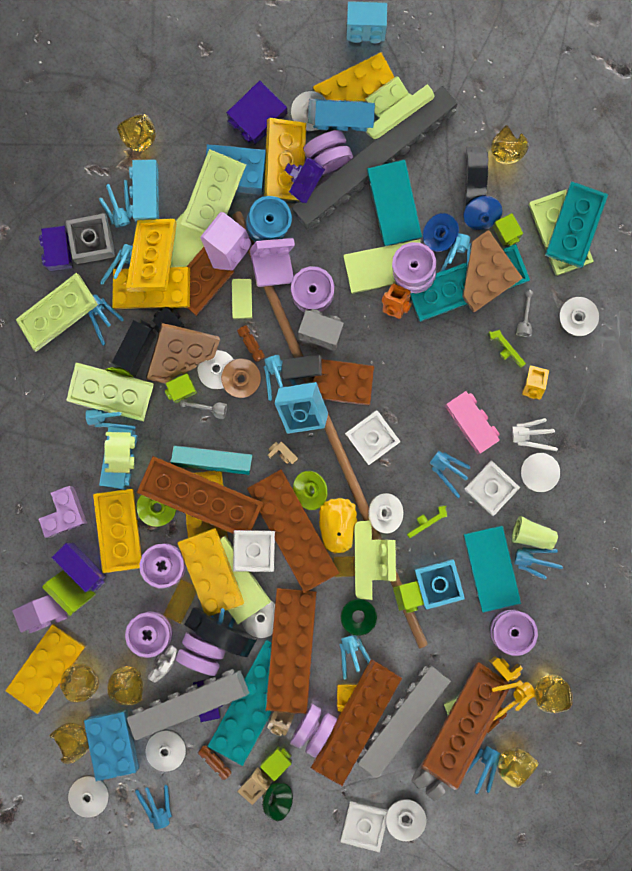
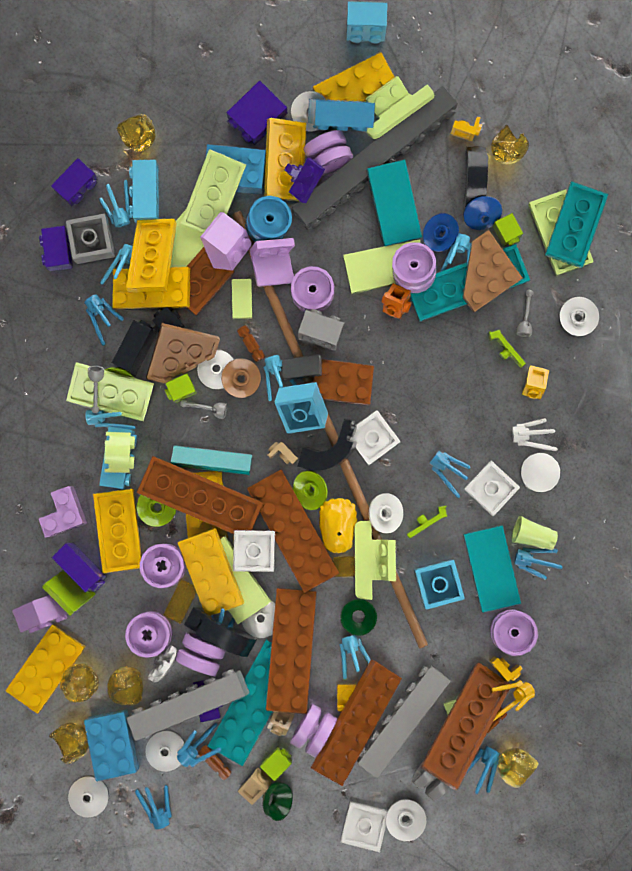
(56, 312): yellowish green tile -> none
(75, 182): none -> dark purple brick
(95, 374): none -> light grey hinge
(188, 755): none -> dark azure plant
(321, 460): none -> black arch
(408, 596): lime brick -> none
(465, 130): none -> yellow bracket
(472, 422): bright pink brick -> none
(553, 694): clear yellow piece -> none

